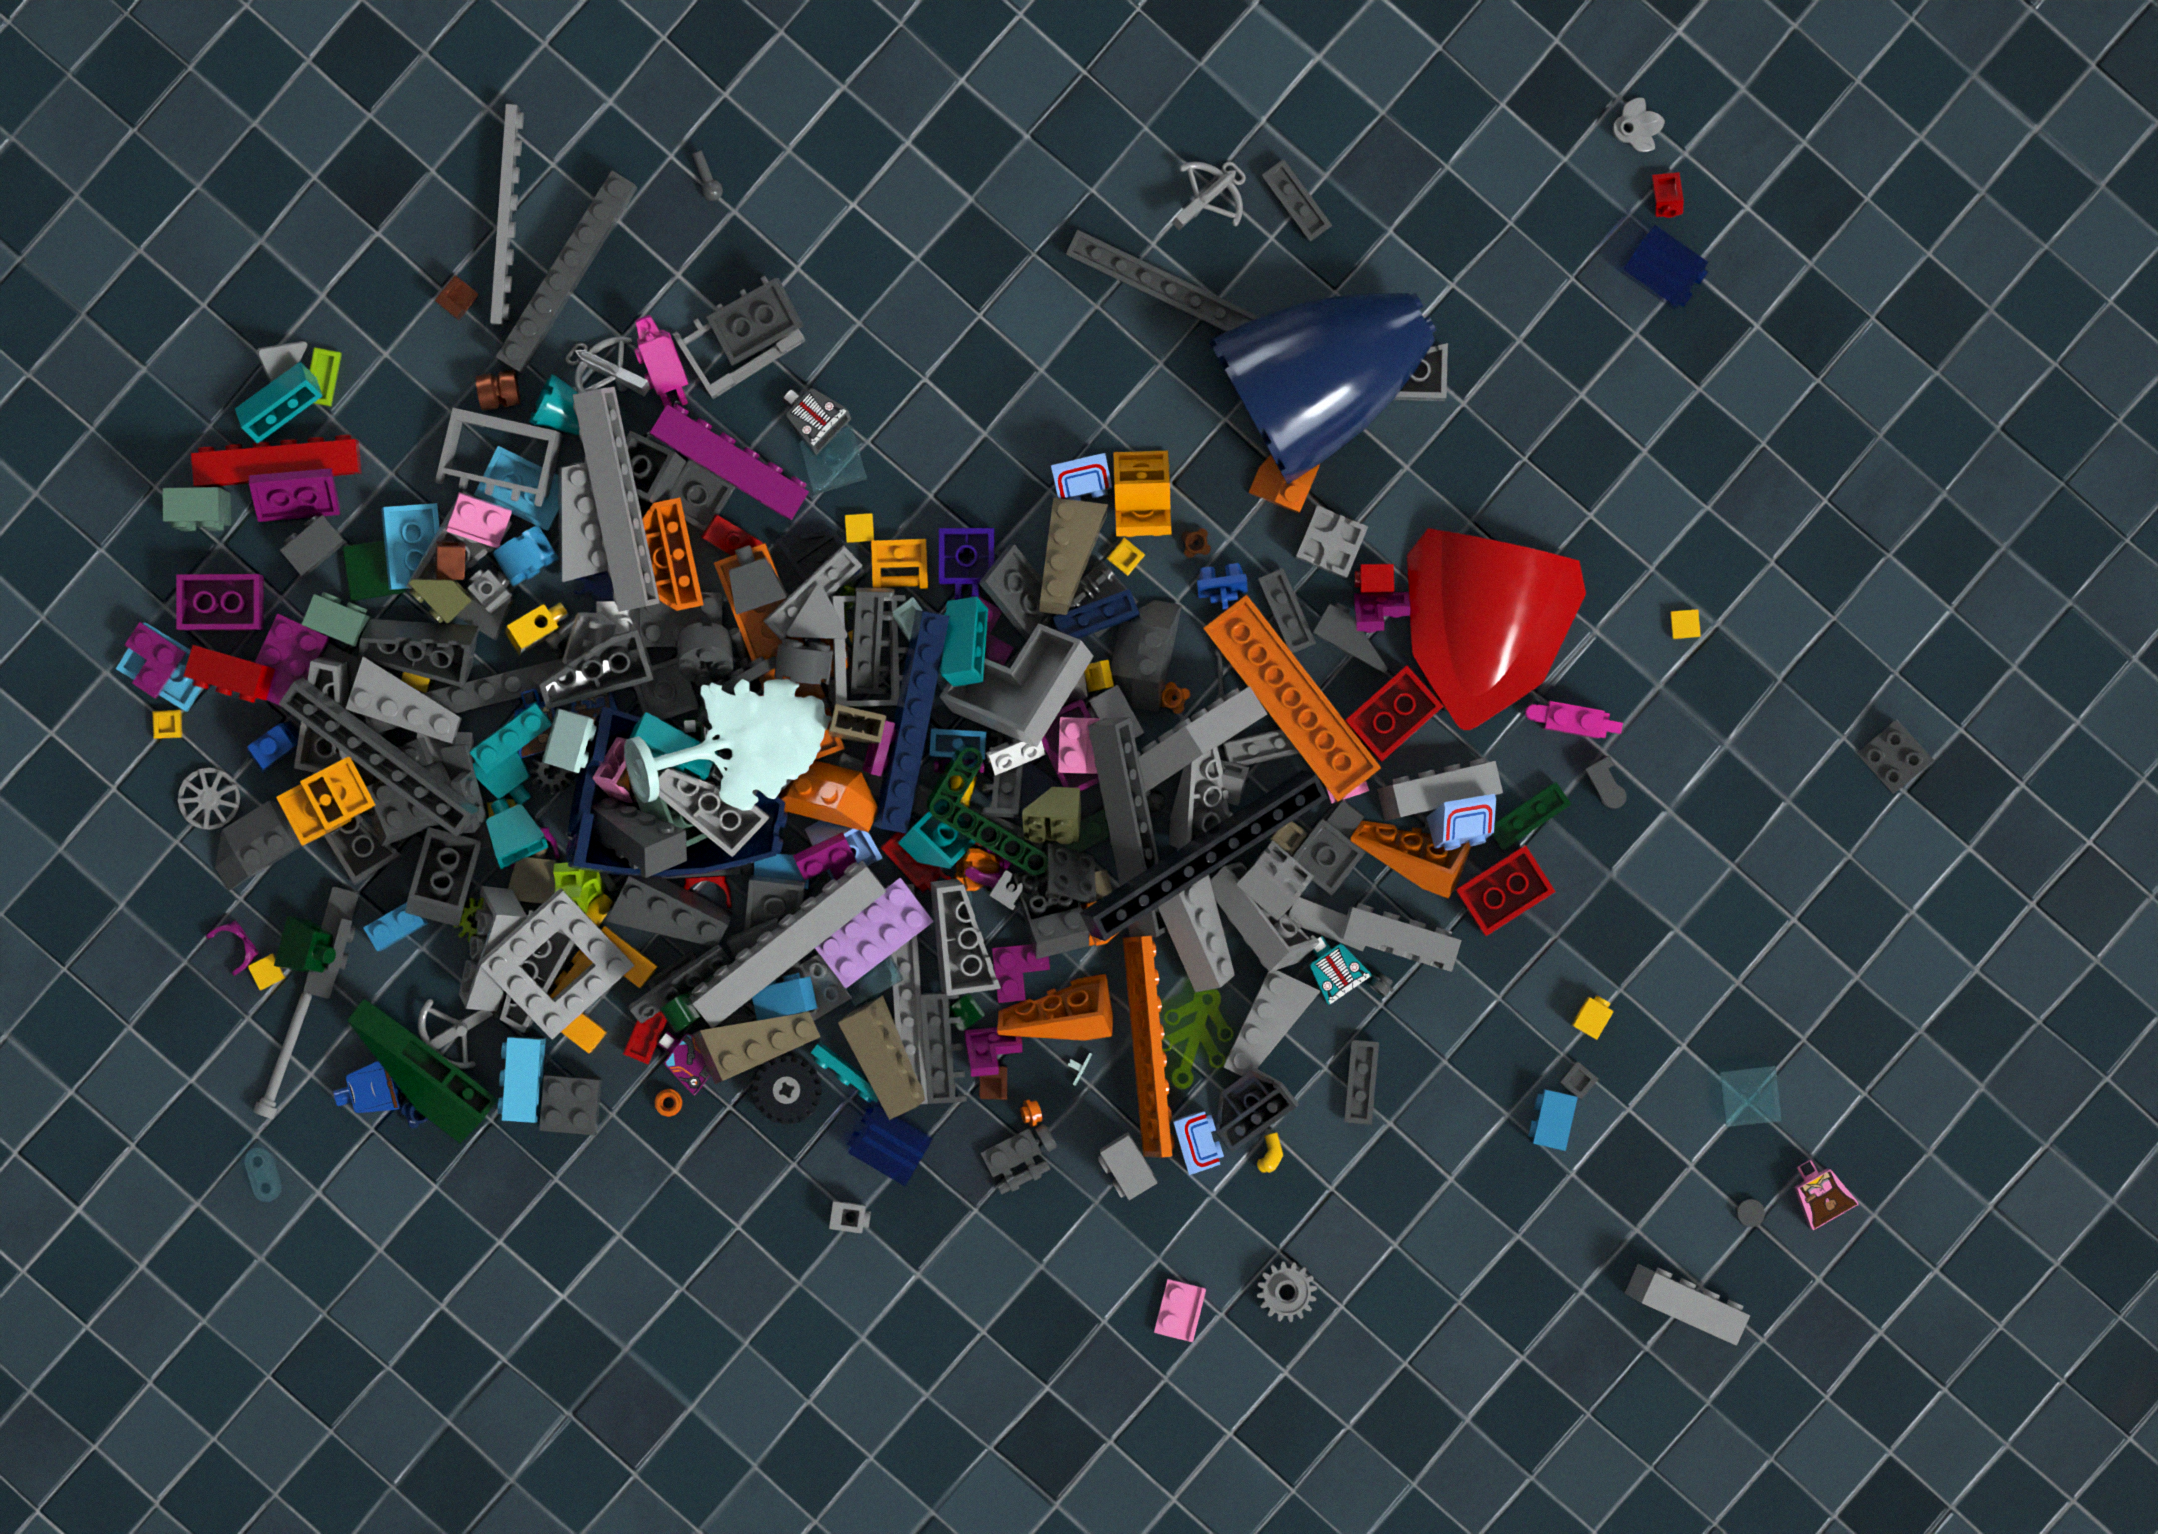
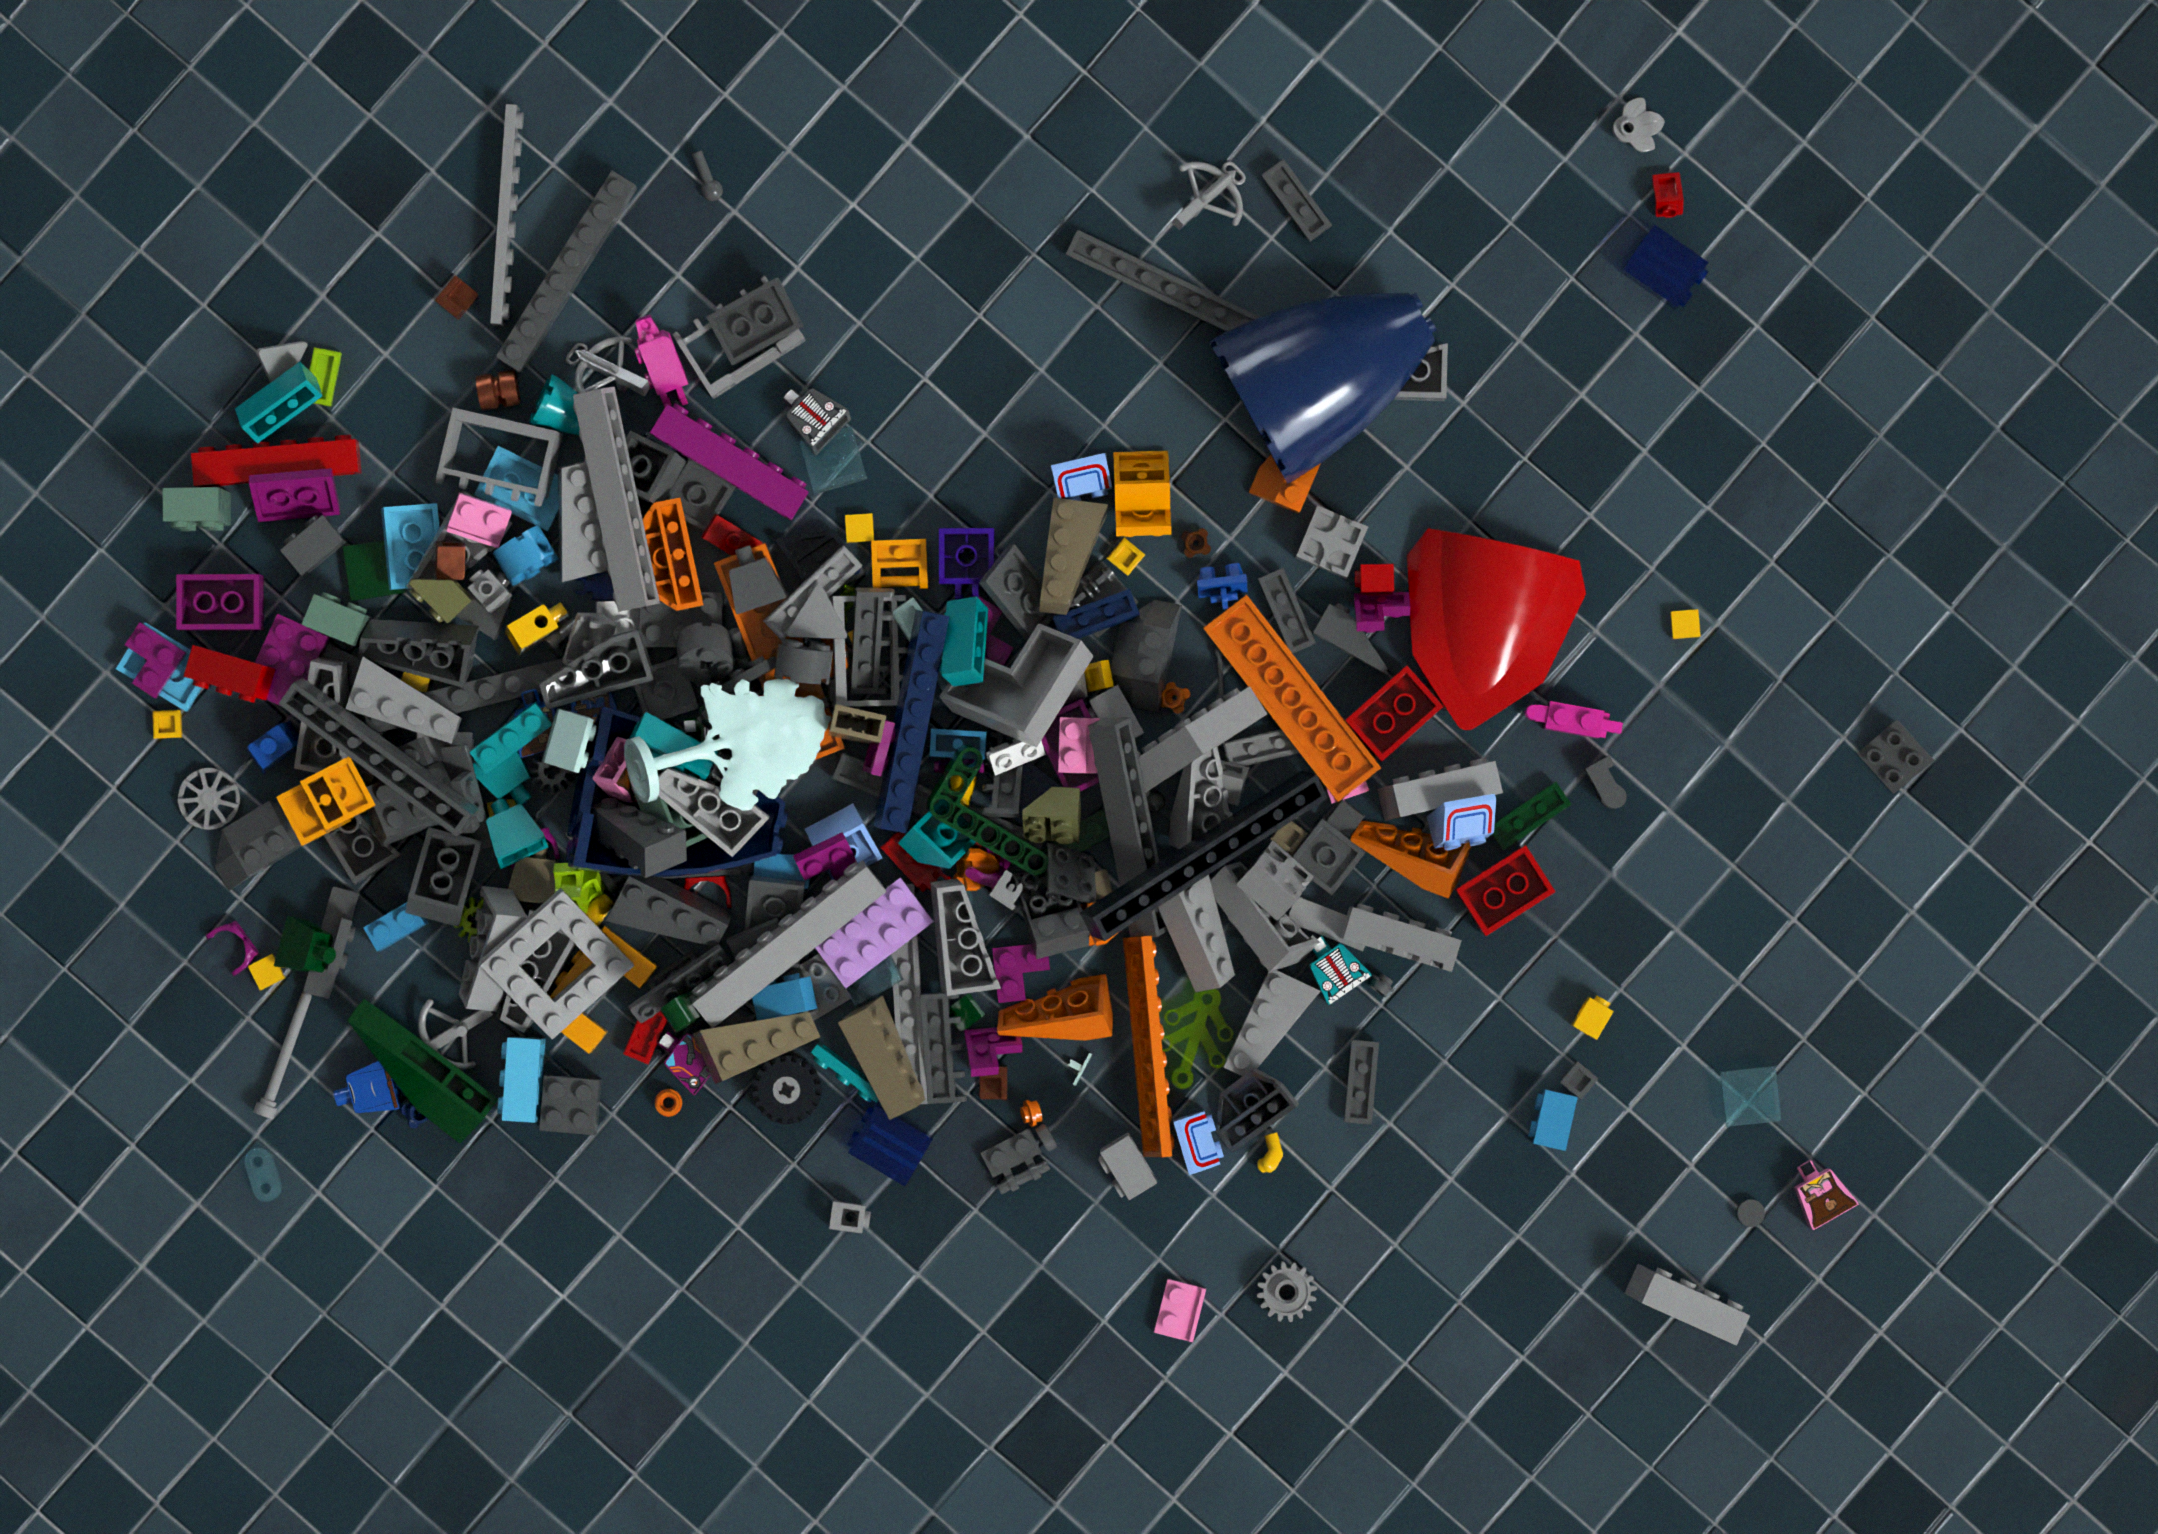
(831, 796): orange wedge -> none

